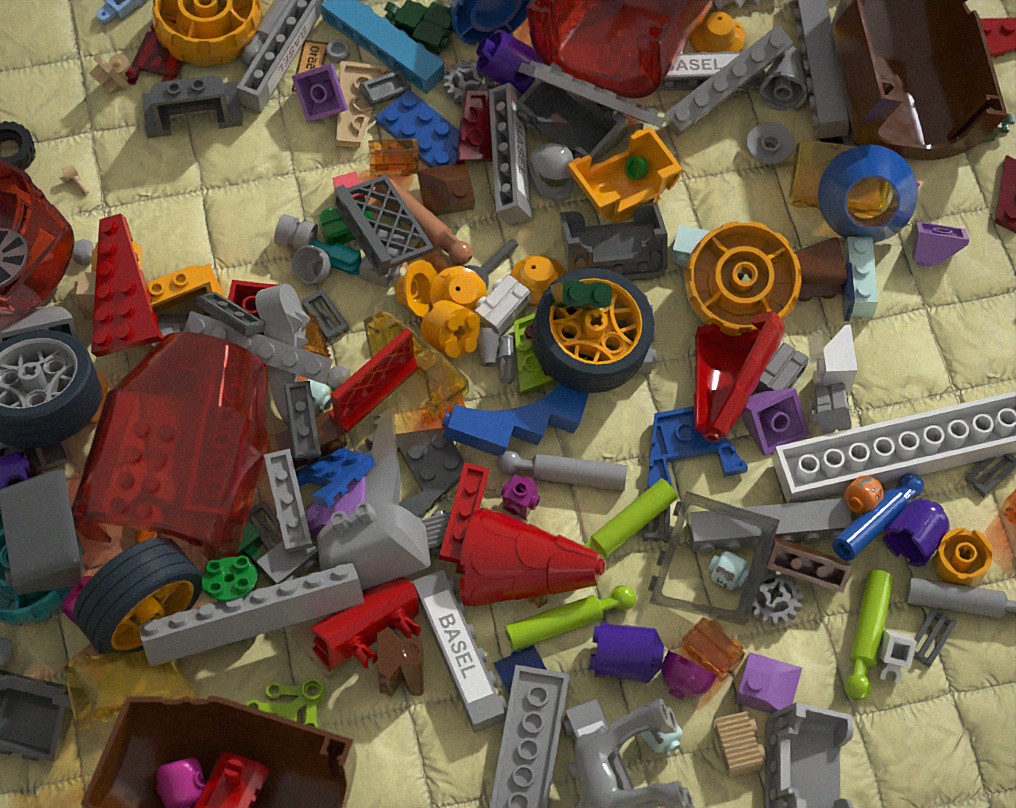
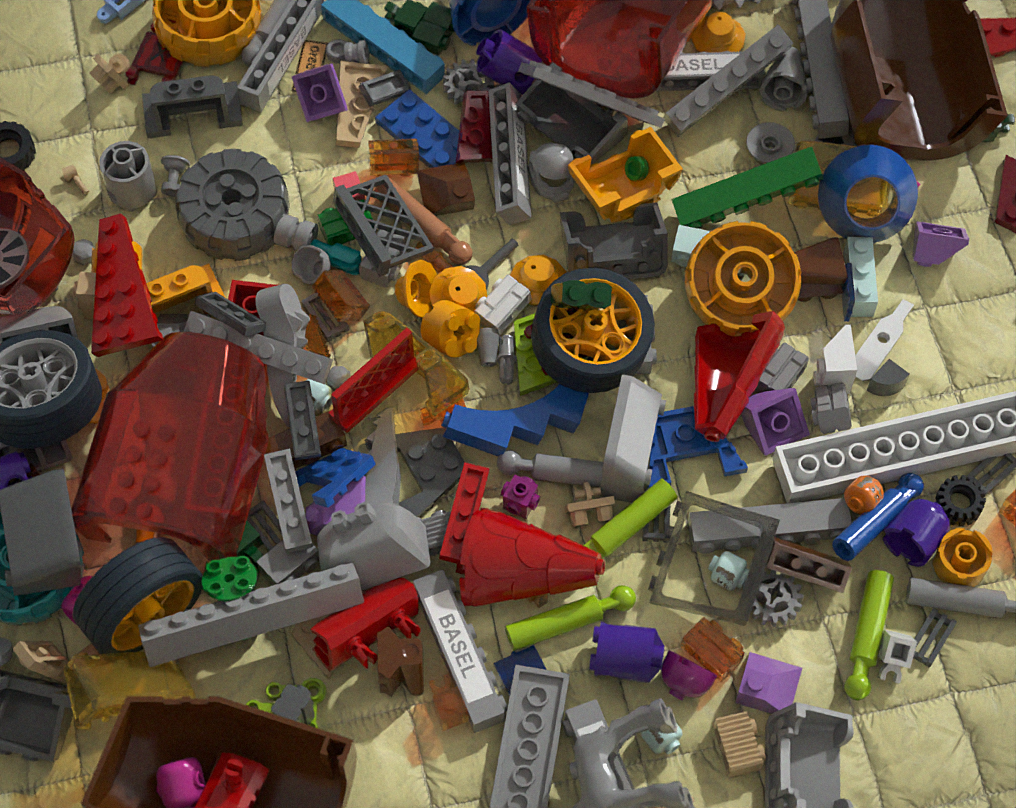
(42, 658): none -> tan wing
(127, 175): none -> light grey cylinder
(174, 165): none -> light grey piece
(231, 204): none -> dark grey wheel
(295, 704): none -> dark grey brick
(341, 296): none -> clear orange brick
(356, 52): none -> light grey wheel
(448, 704): none -> clear orange brick
(578, 510): none -> tan hips
(630, 440): none -> light grey windscreen
(748, 189): none -> green brick
(874, 352): none -> white piece
(888, 379): none -> dark grey brick
(966, 488): none -> black tyre

